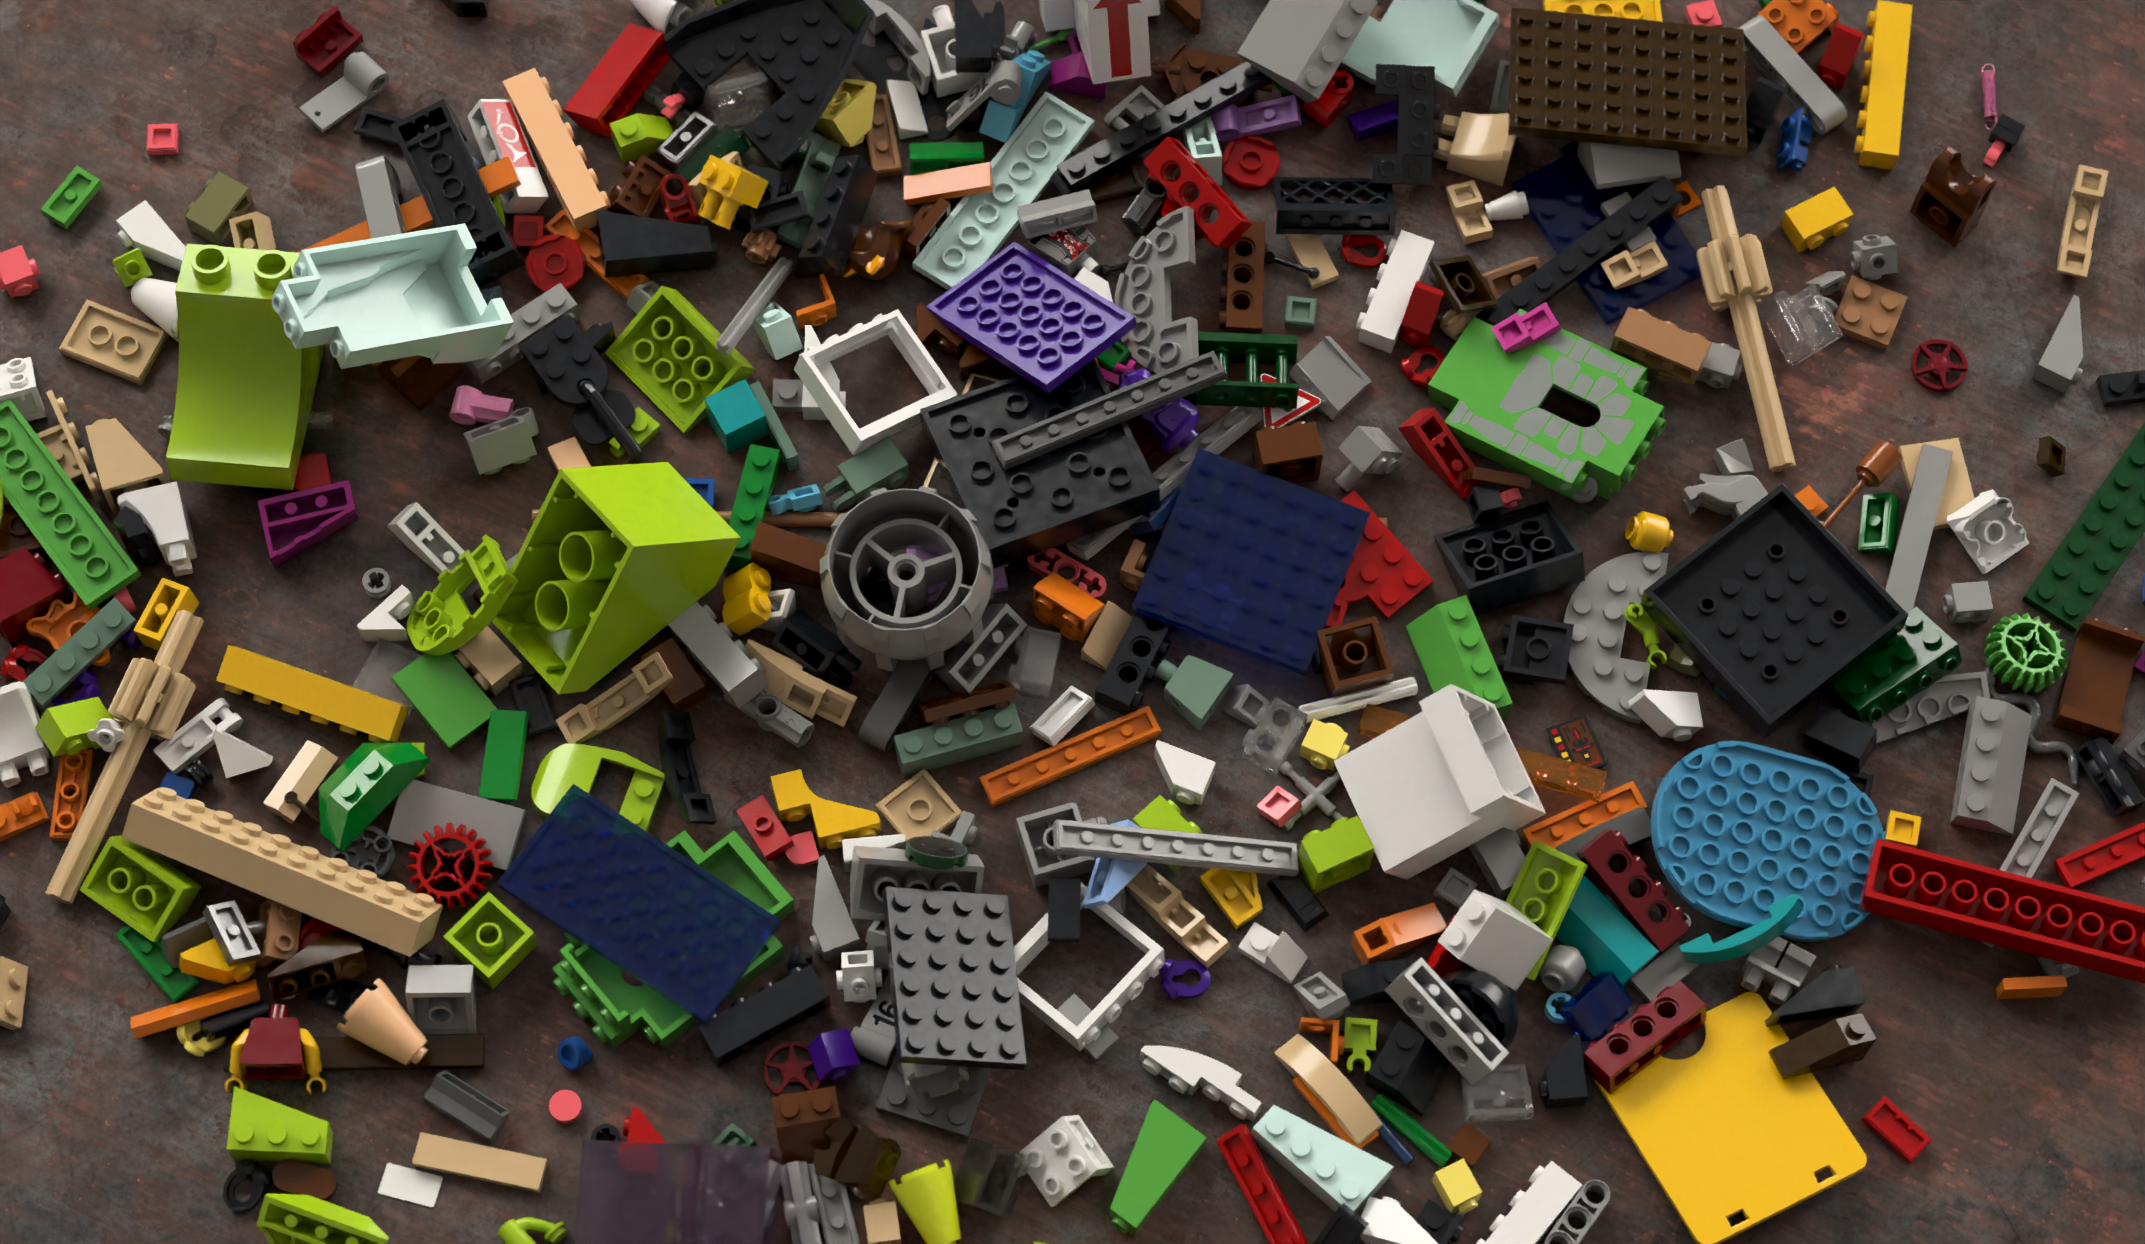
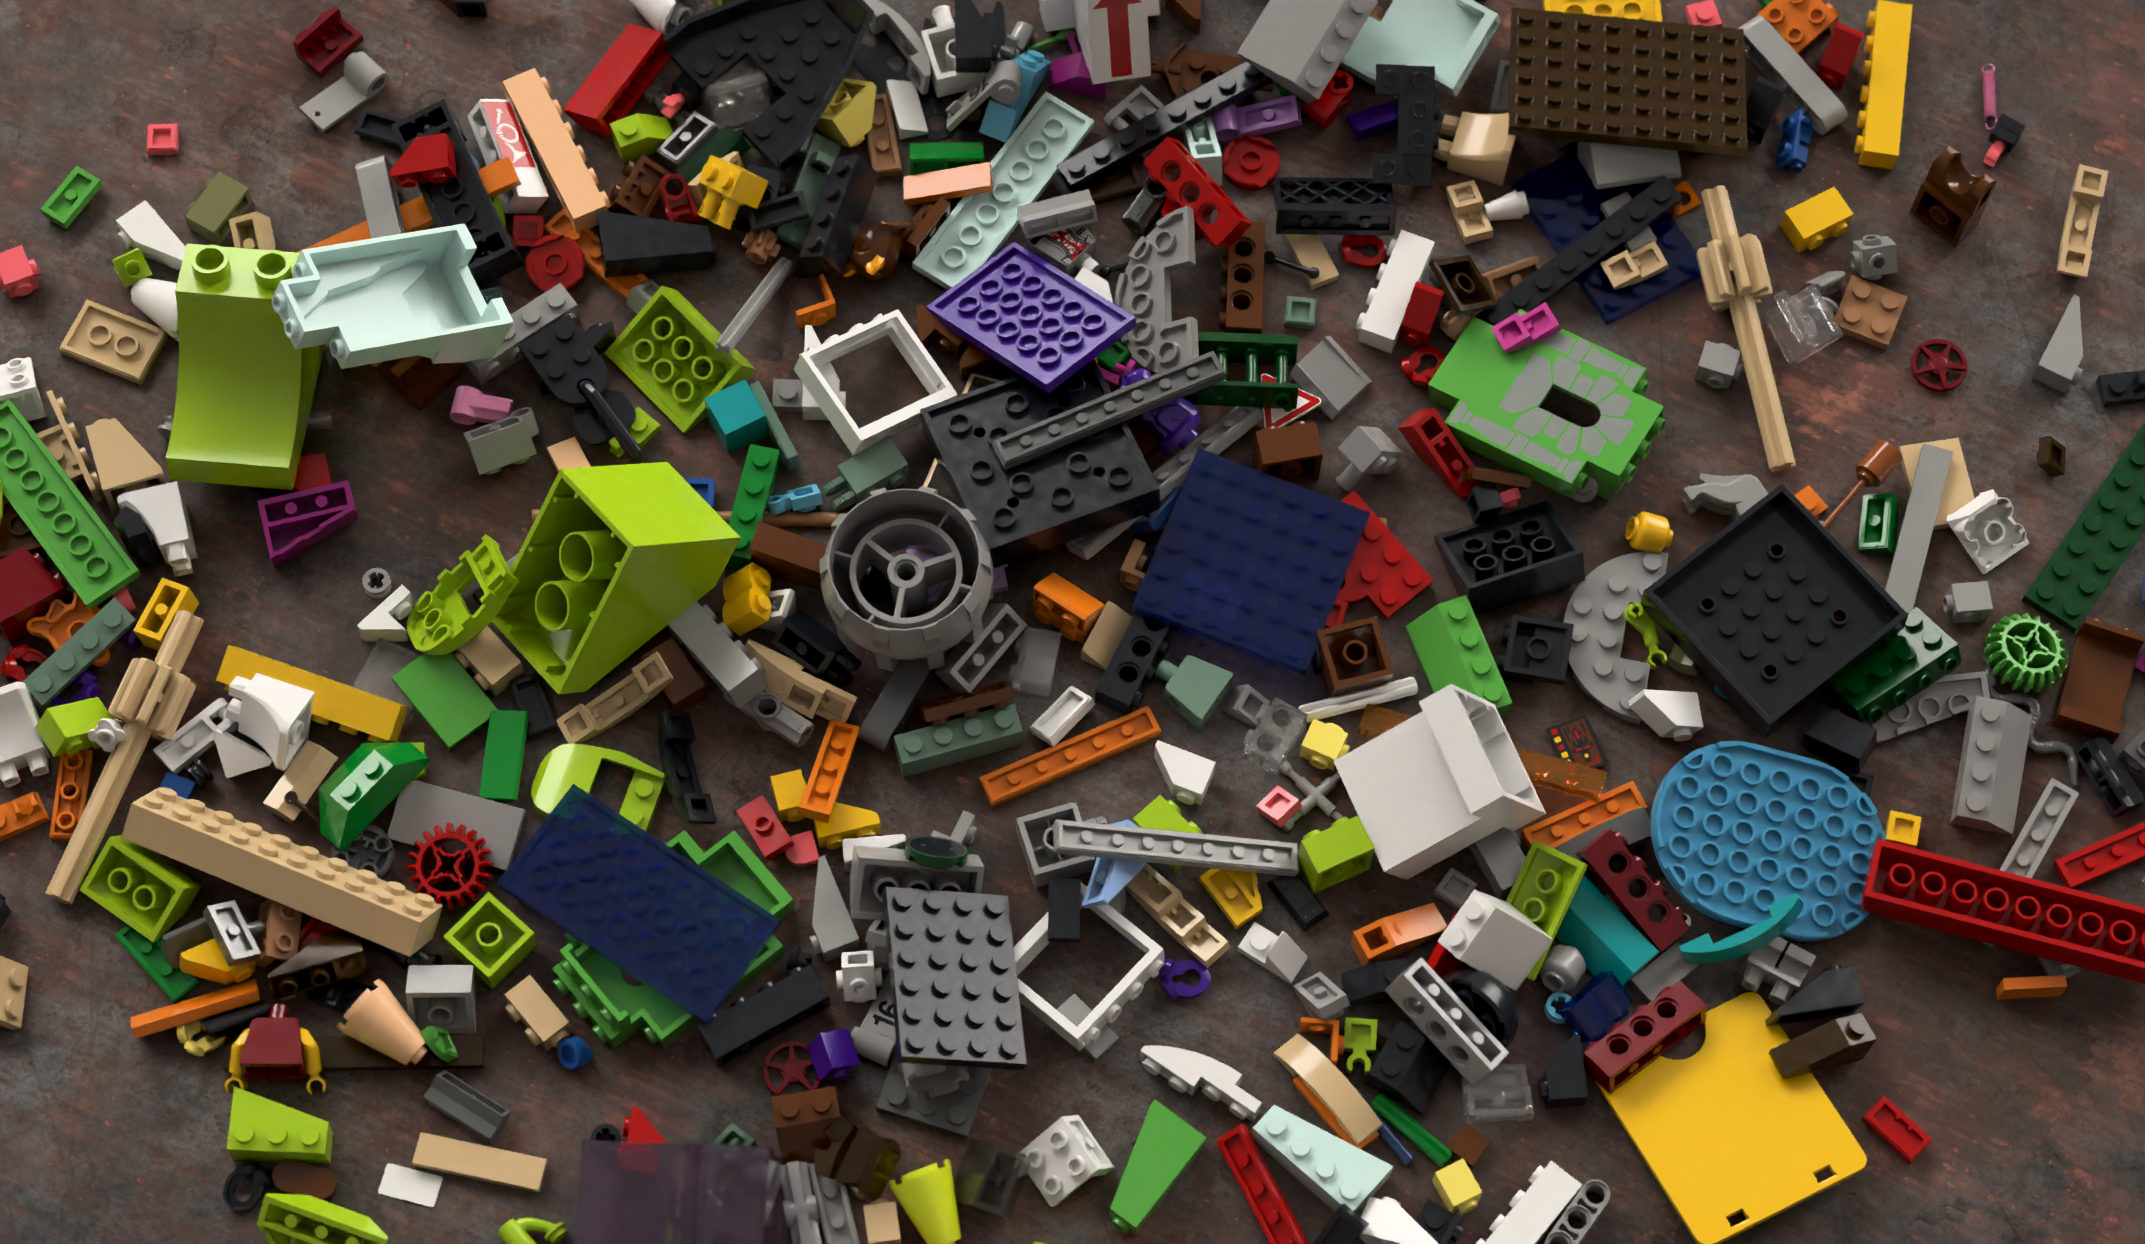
(272, 715): none -> white hips
(425, 160): none -> red slope
(426, 538): white slope -> none
(440, 1042): none -> bright green tile
(538, 1013): none -> tan brick
(565, 1107): coral tile -> none
(777, 331): light aqua slope -> none
(829, 771): none -> orange plate
(919, 807): tan tile -> none
(1089, 578): coral beam -> none
(1660, 346): medium nougat wedge -> none
(1733, 459): light grey slope -> none

